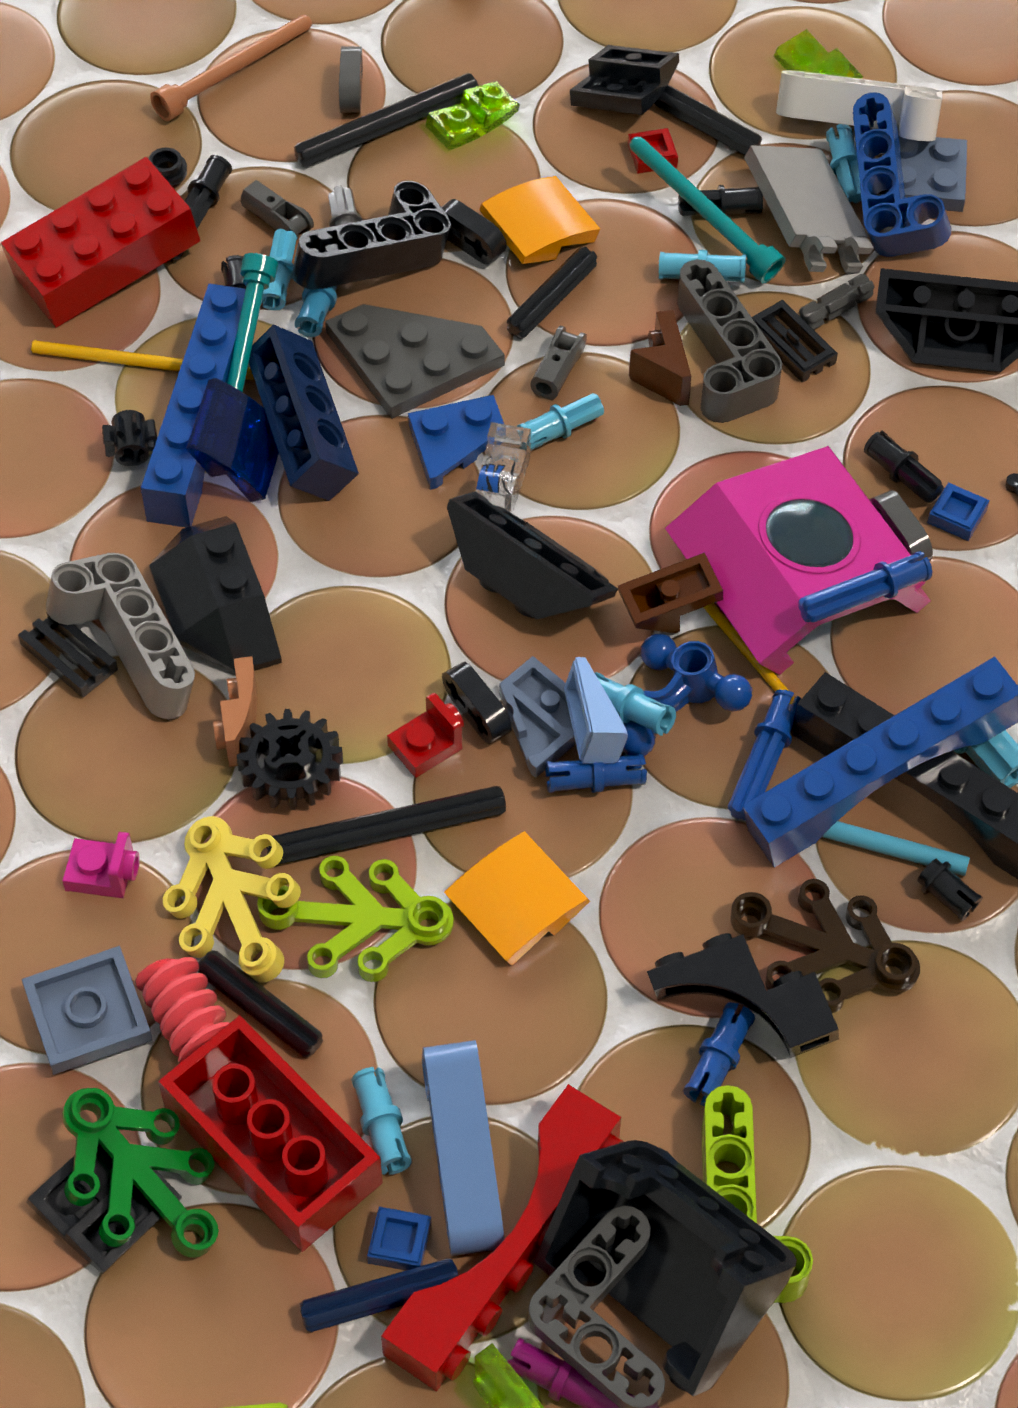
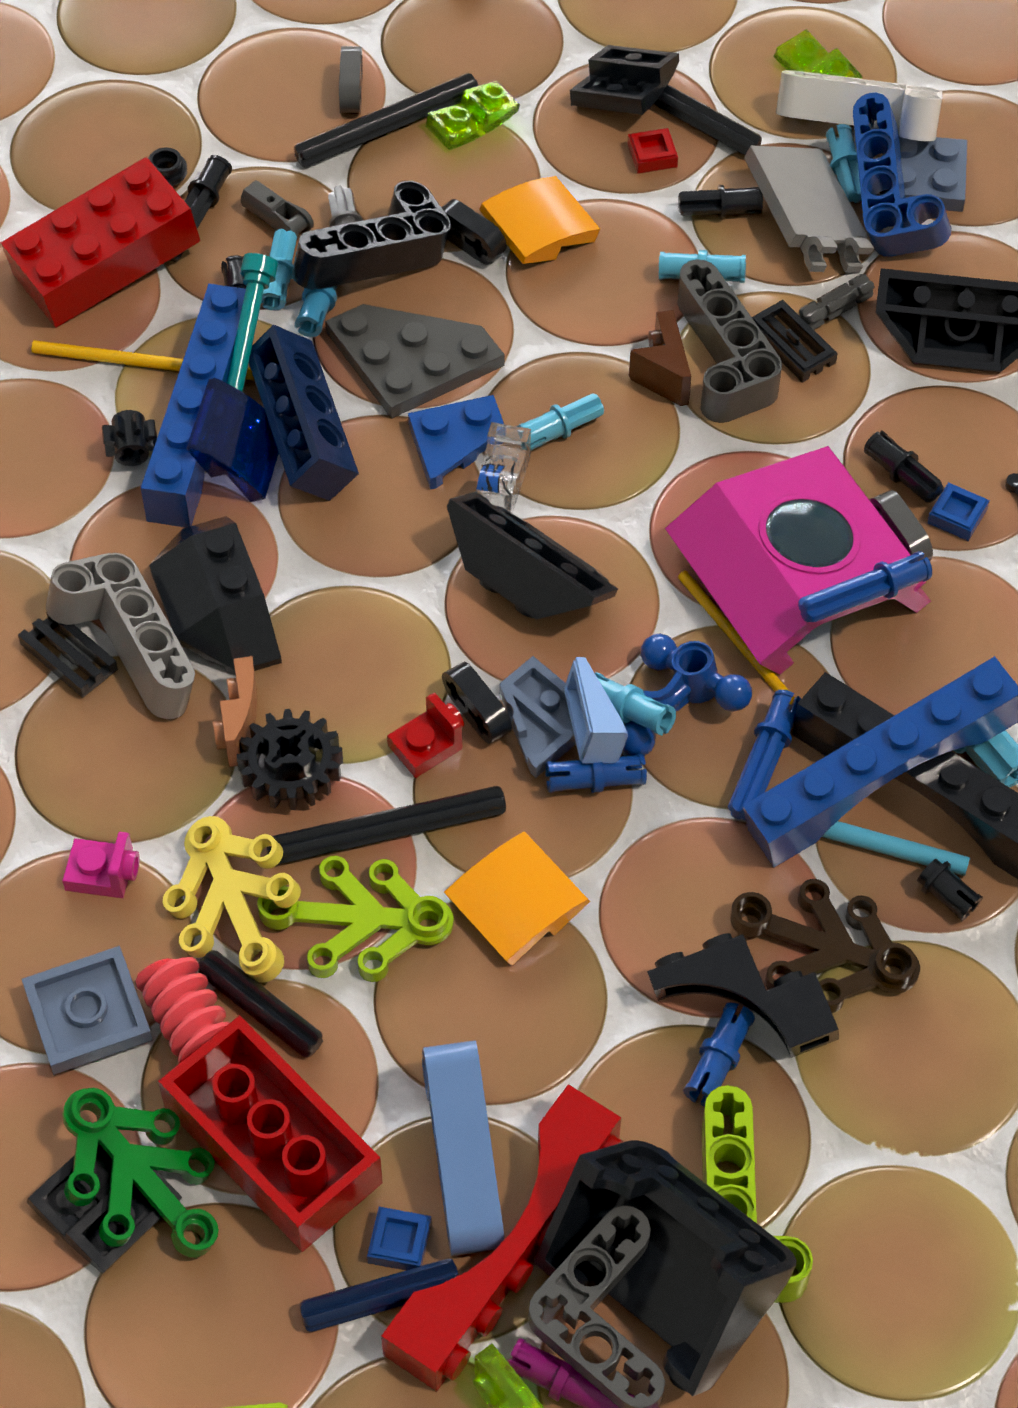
(170, 100): nougat piece -> none
(381, 1120): medium azure pin -> none
(551, 292): black axle -> none
(557, 363): dark grey bar -> none
(666, 594): reddish brown slope -> none
(763, 260): teal piece -> none

